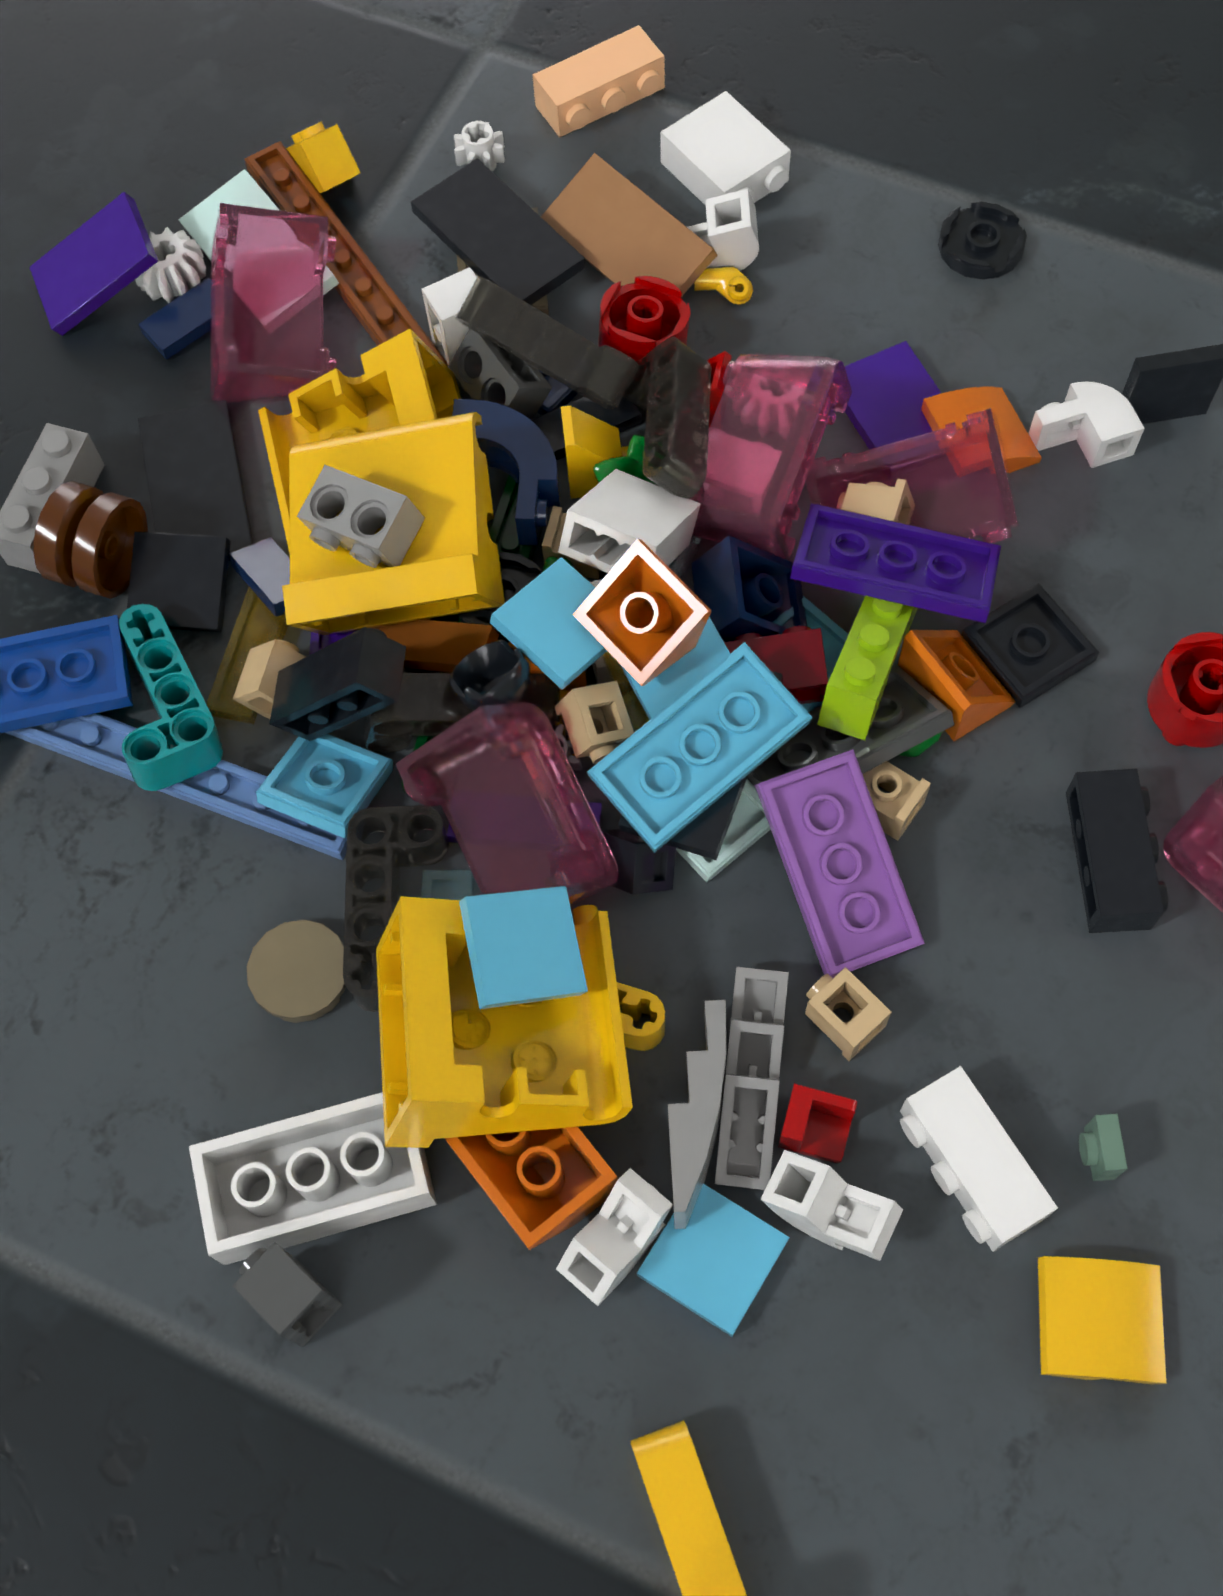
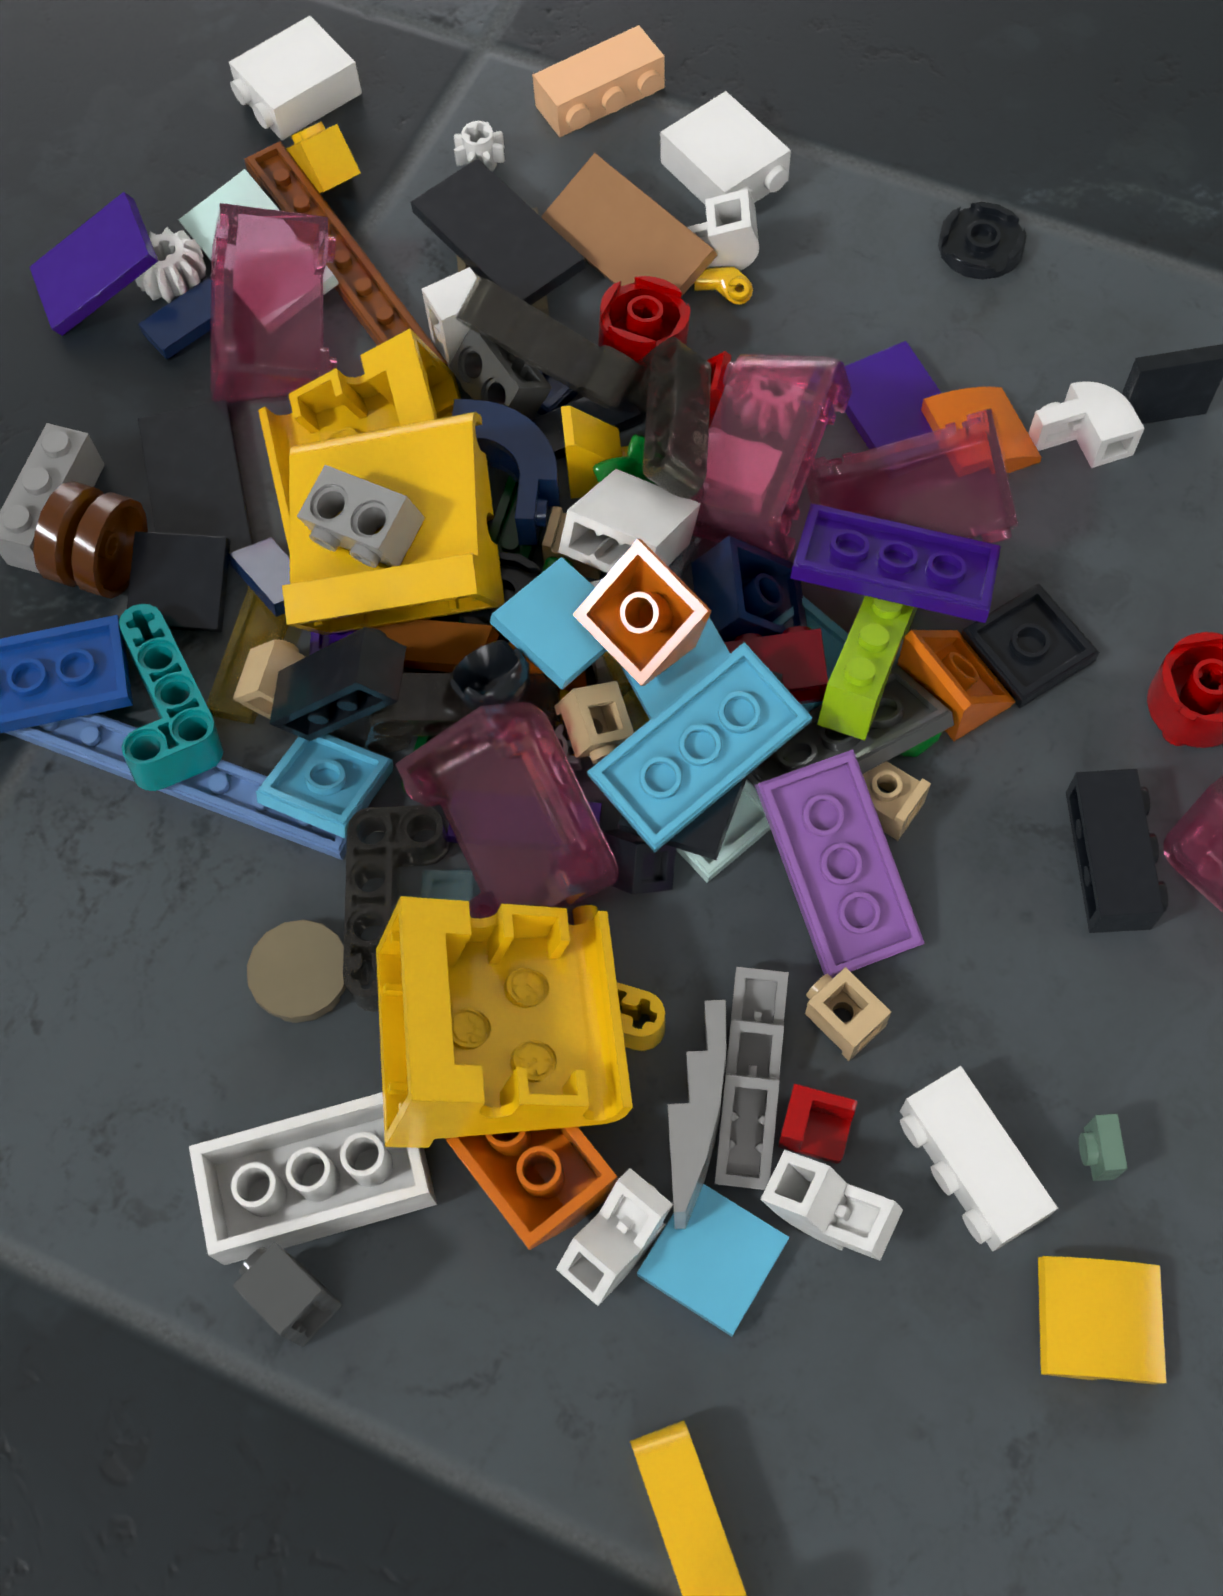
(295, 78): none -> white brick
(522, 946): medium azure tile -> none
(879, 501): tan brick -> none

